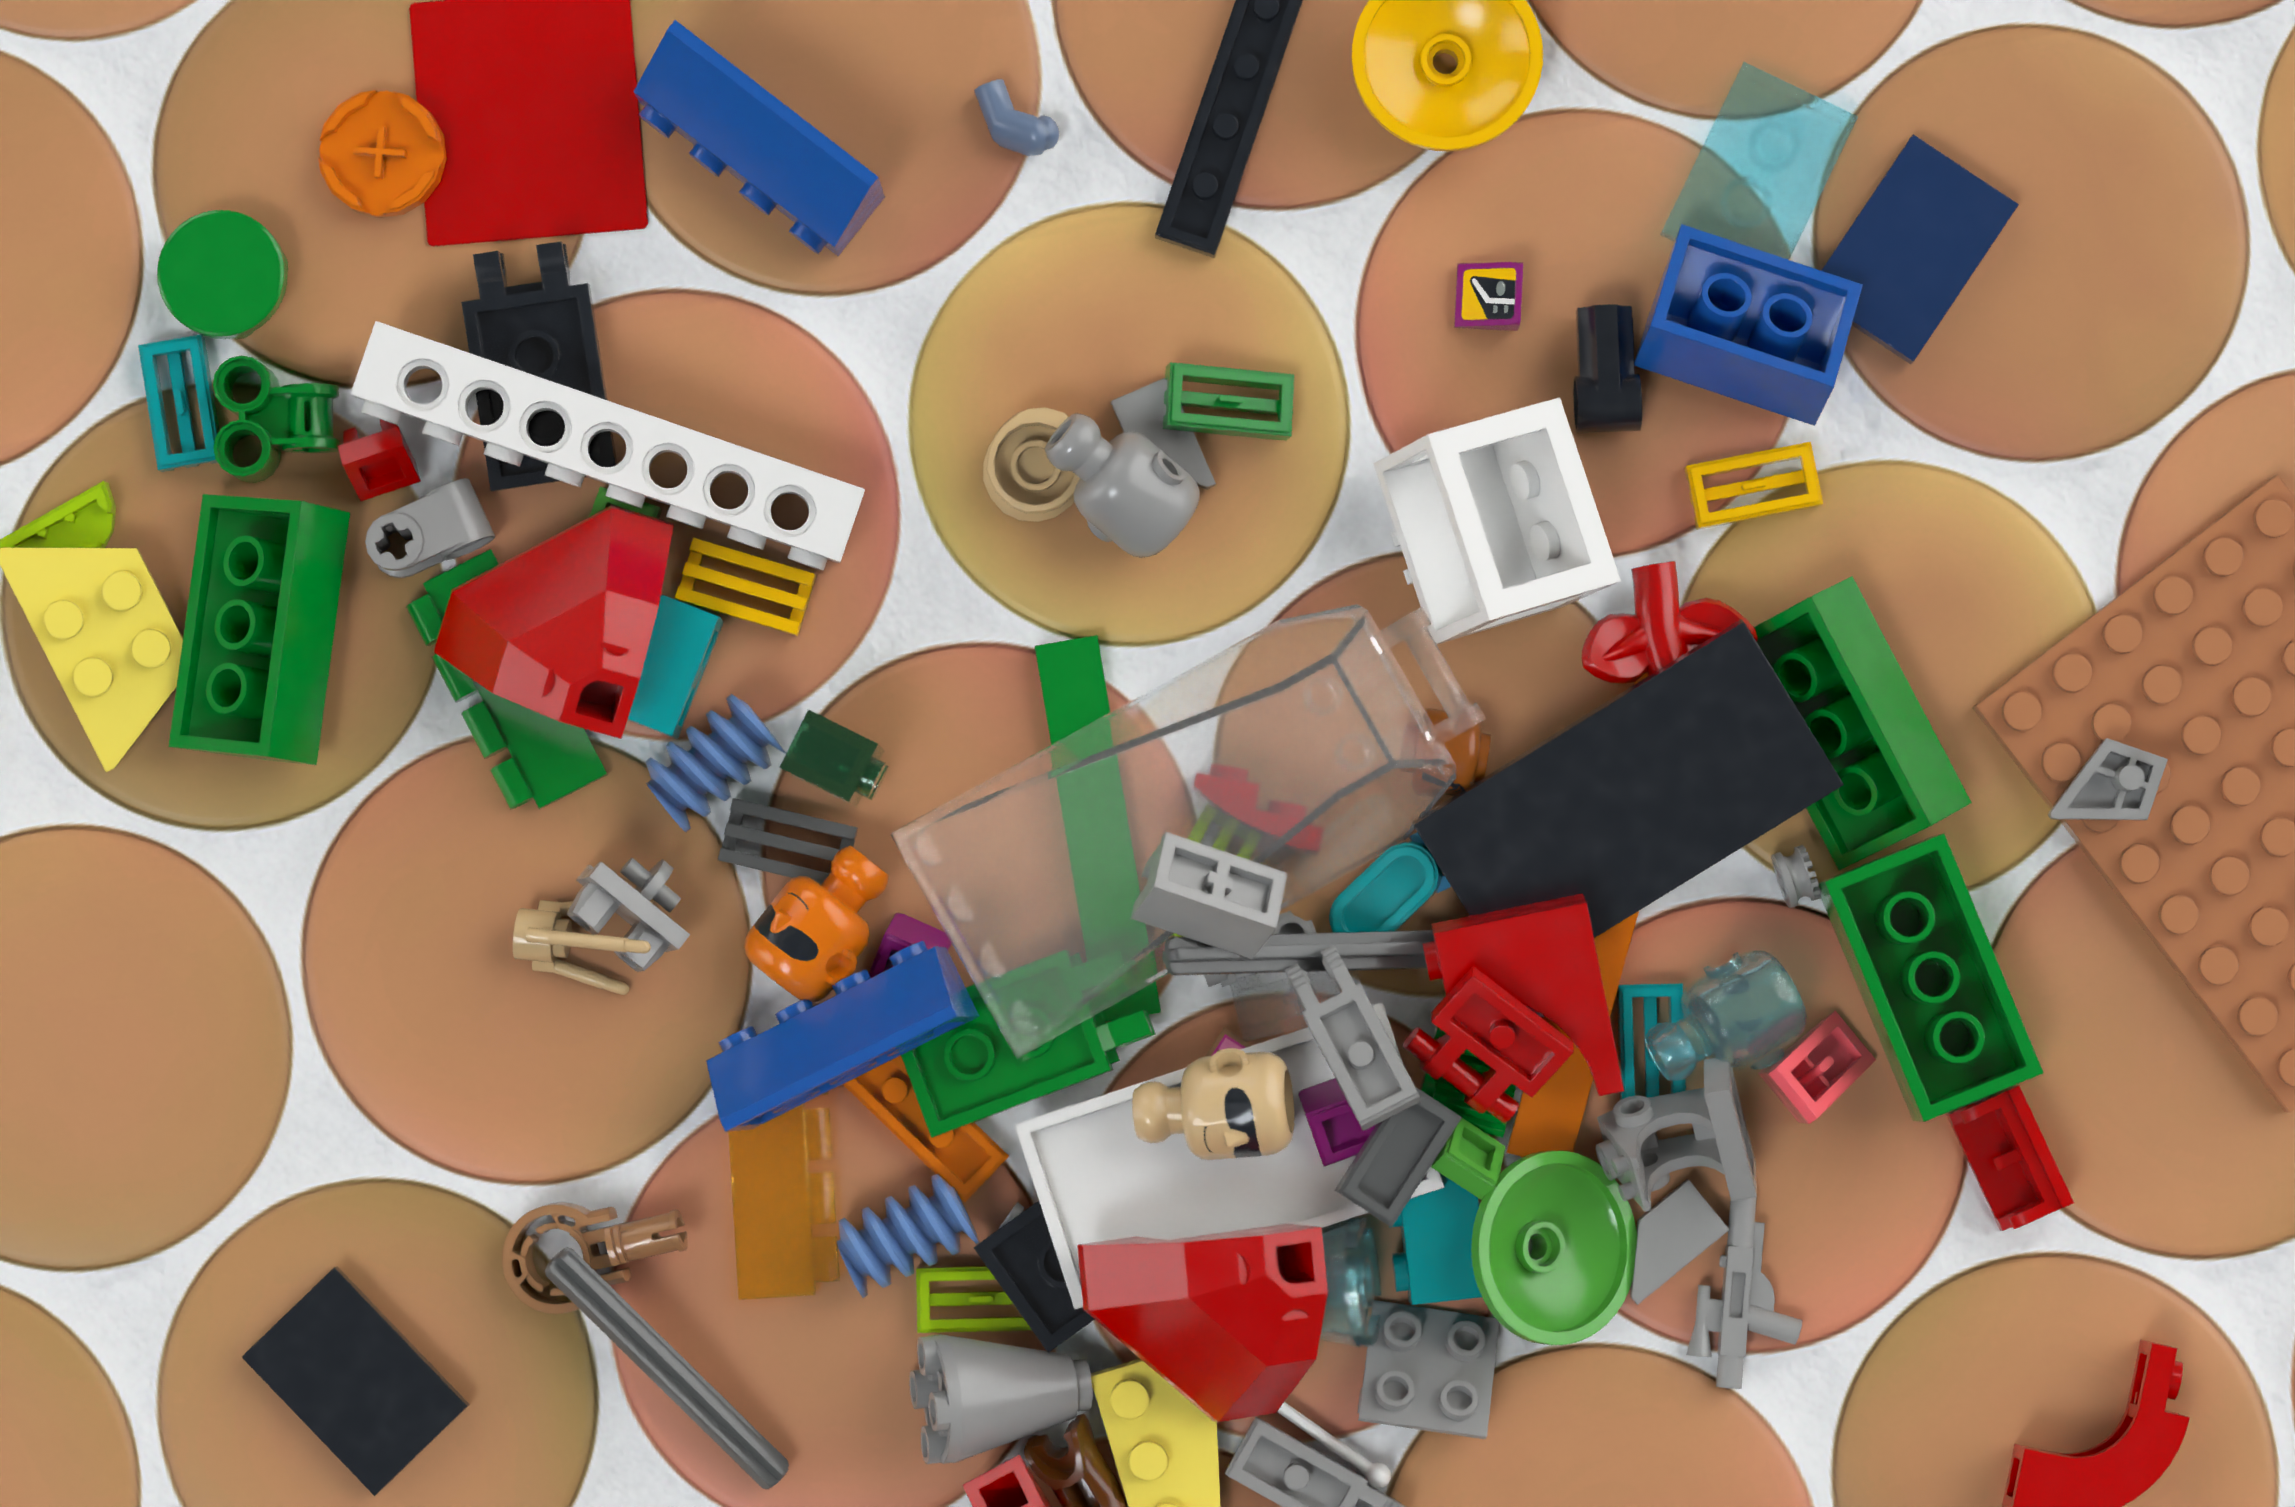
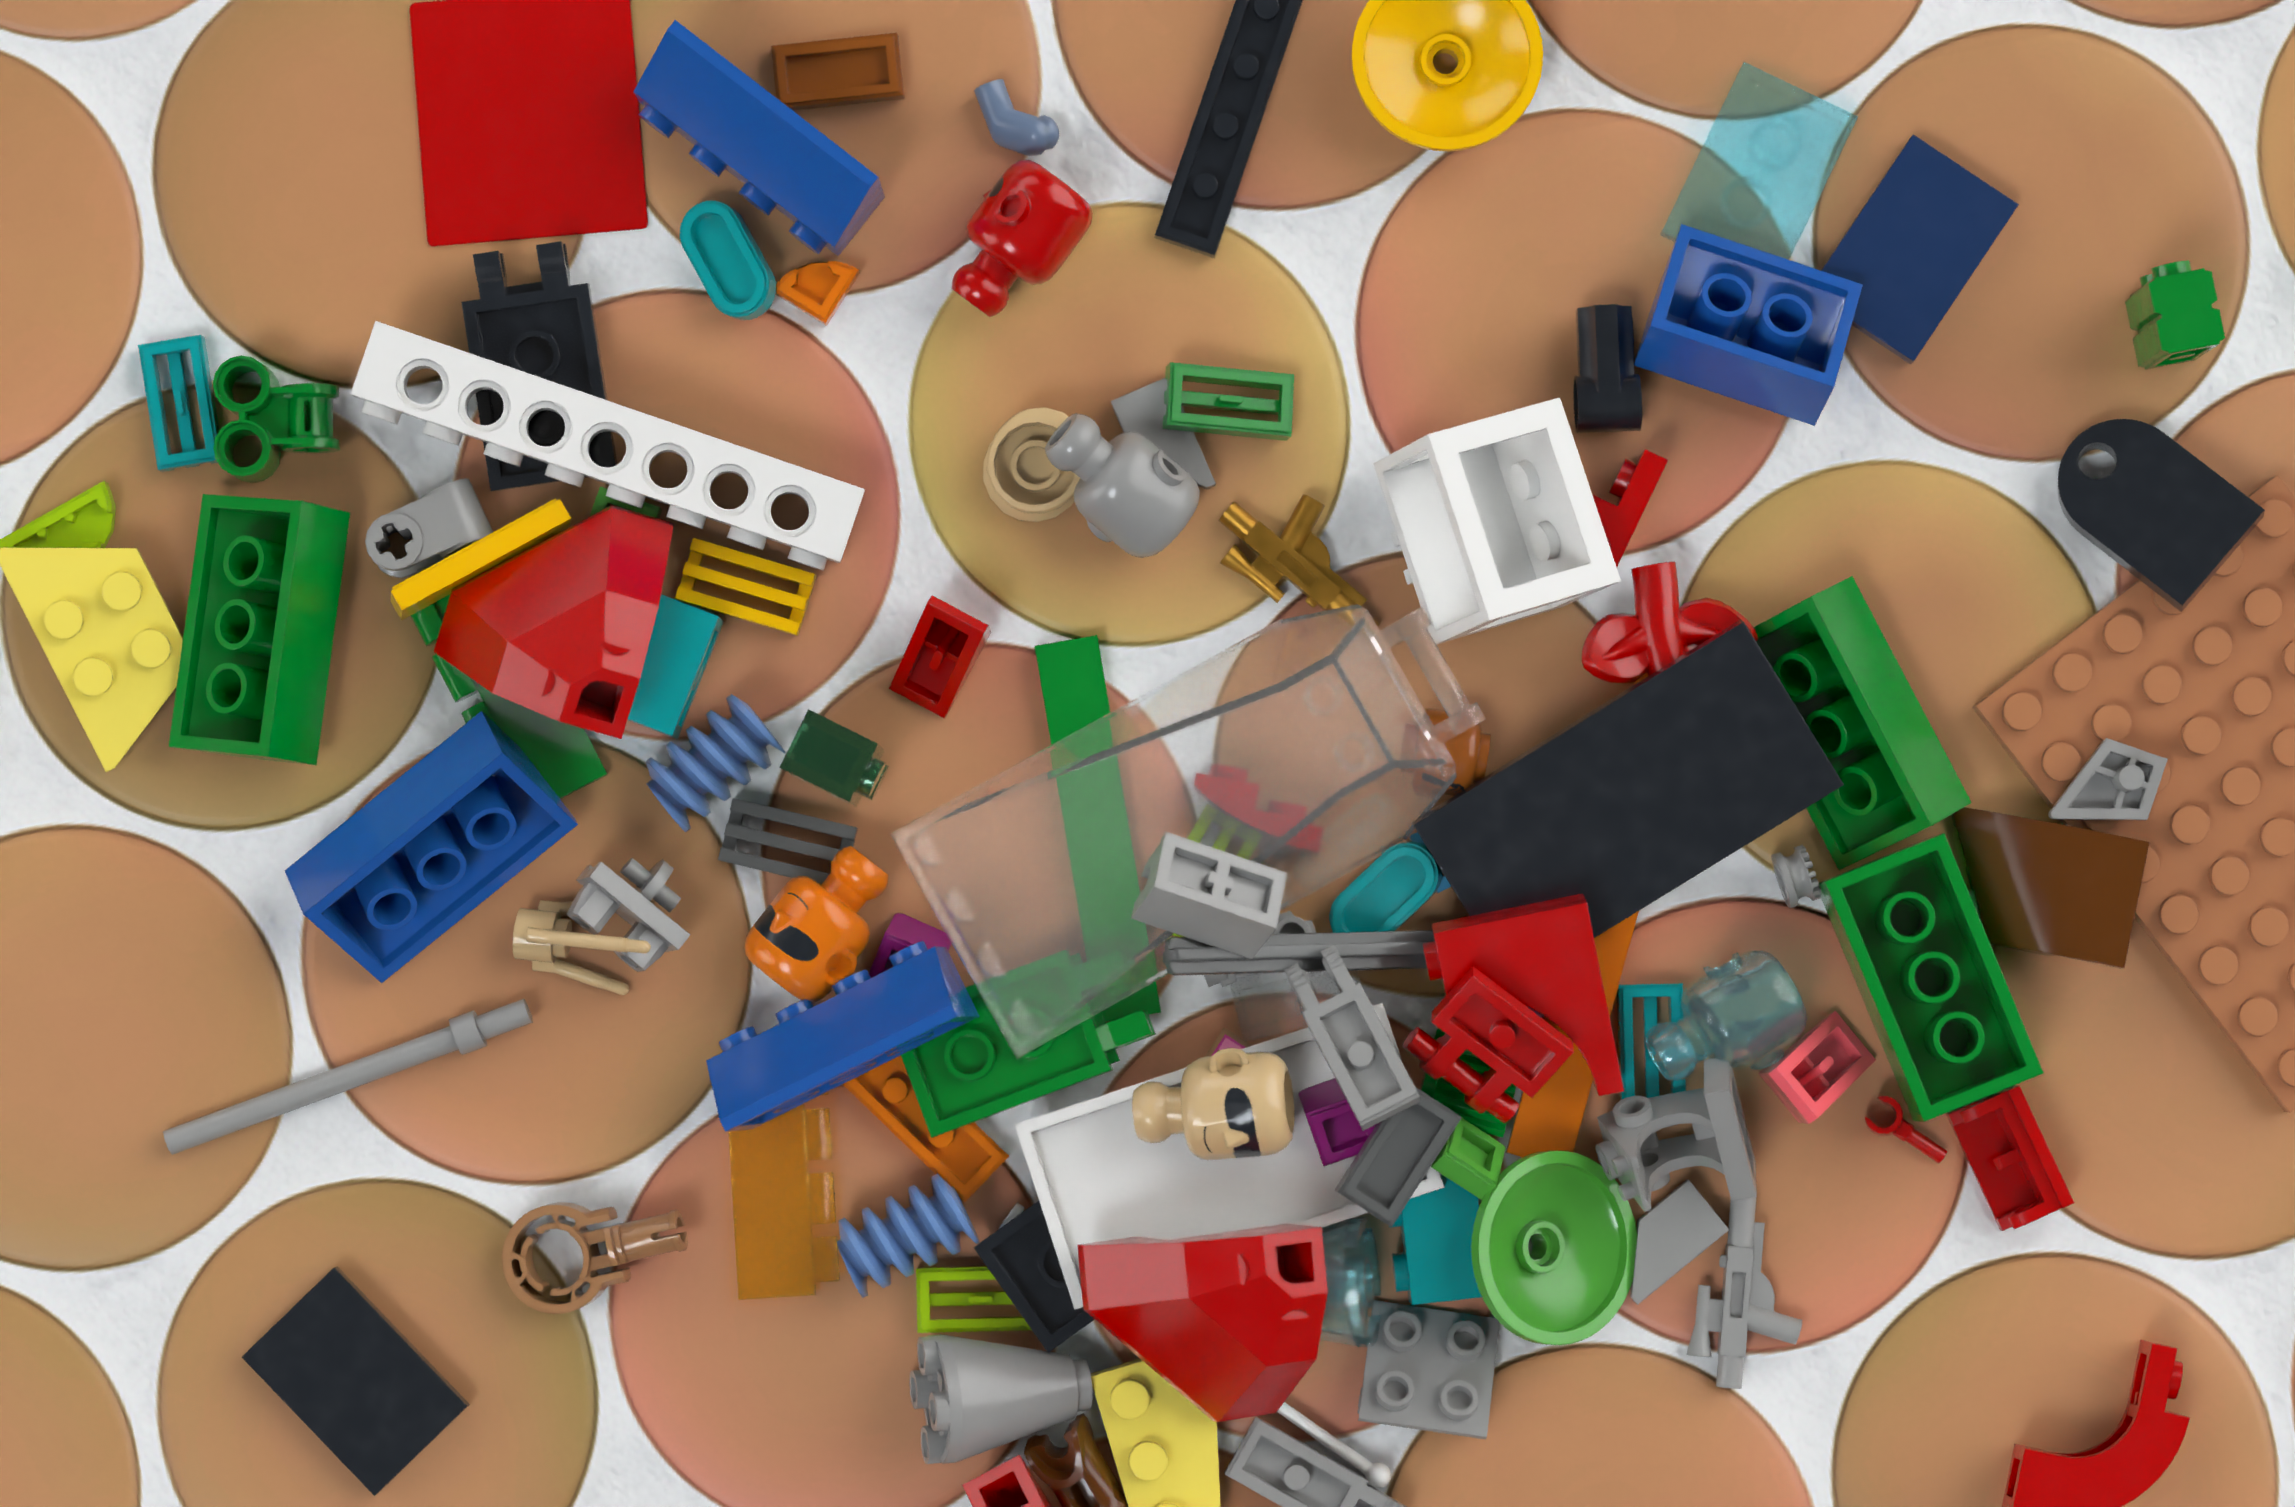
(222, 274): green tile -> none
(378, 461): red tile -> none
(381, 153): orange tile -> none
(429, 848): none -> blue slope
(465, 1033): none -> light grey bar
(478, 558): none -> yellow tile
(667, 1368): dark grey axle -> none
(727, 260): none -> teal tile
(817, 288): none -> orange tile
(838, 71): none -> dark orange tile
(939, 656): none -> red slope
(1023, 233): none -> red piece
(1295, 556): none -> pearl gold piece
(1489, 296): slope -> none
(1634, 488): none -> red slope
(1700, 496): yellow tile -> none
(1906, 1132): none -> red hand
(2052, 885): none -> reddish brown slope
(2158, 509): none -> black tile
(2174, 315): none -> green brick

